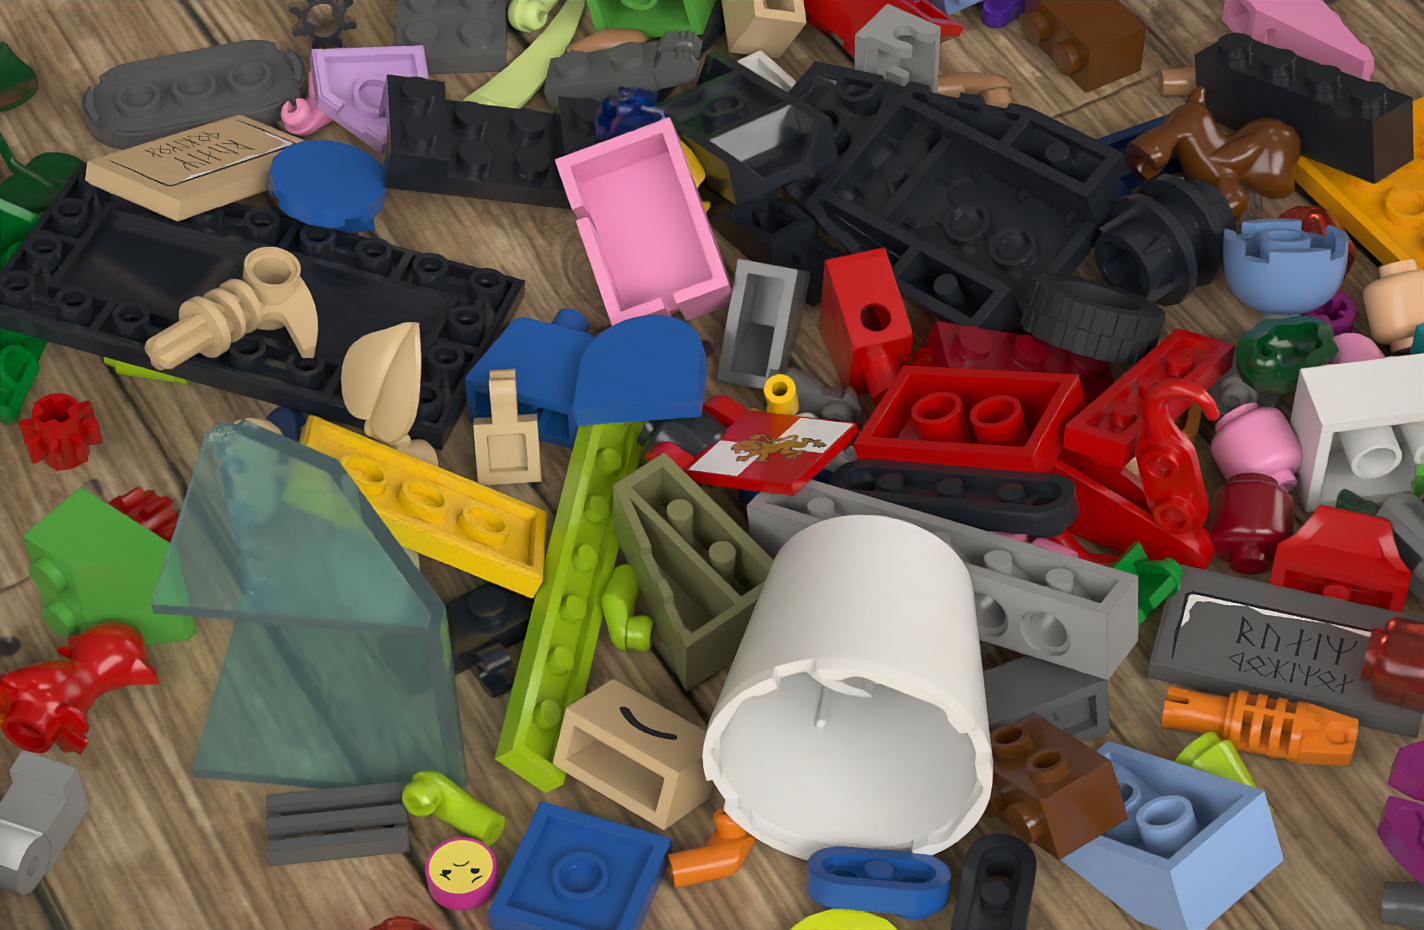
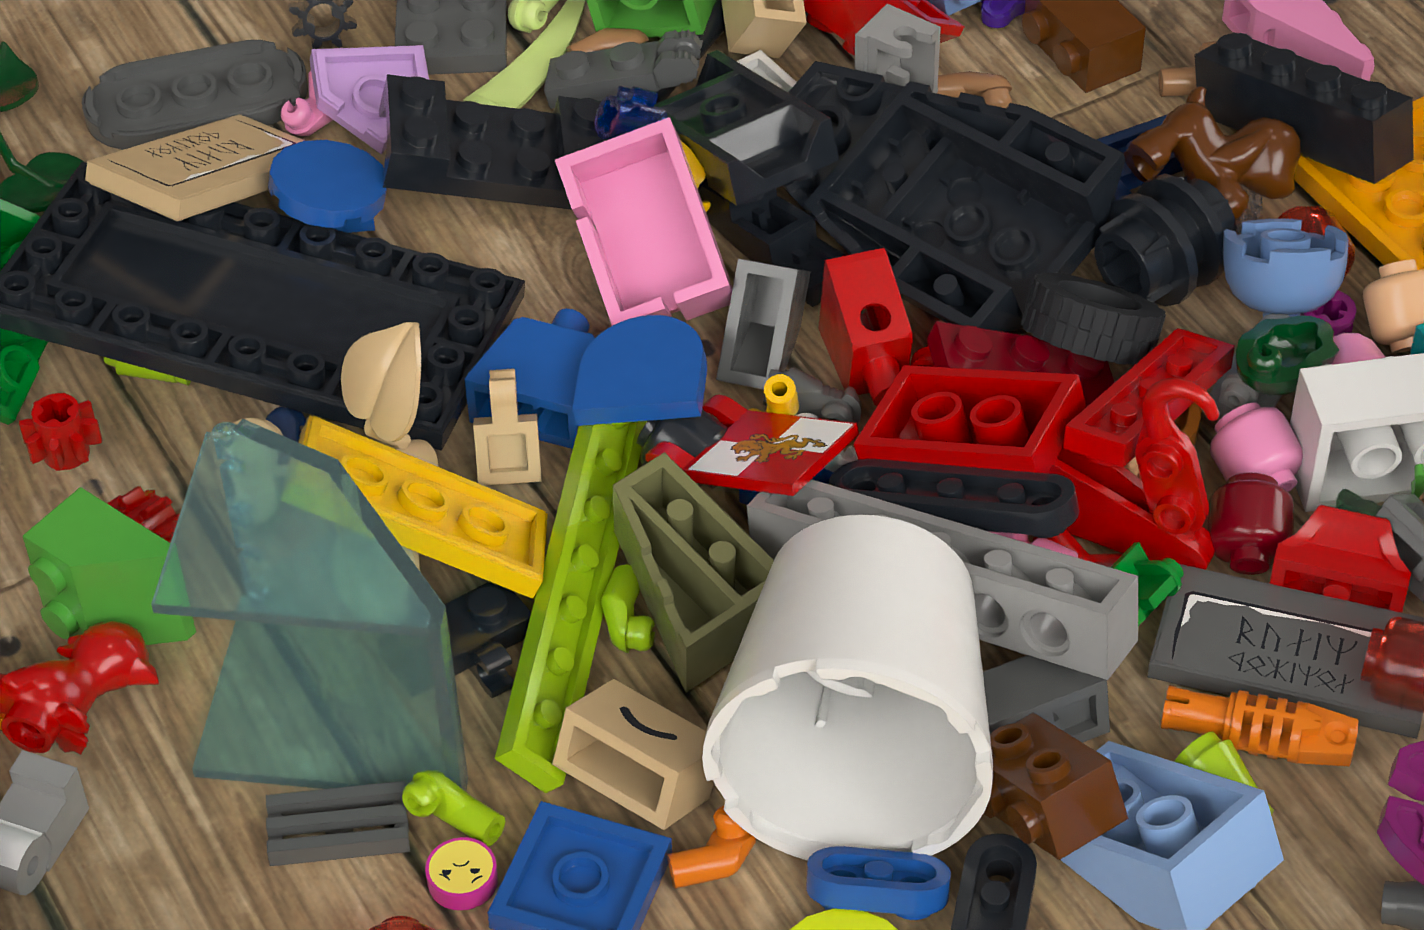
(265, 299): tan piece -> none

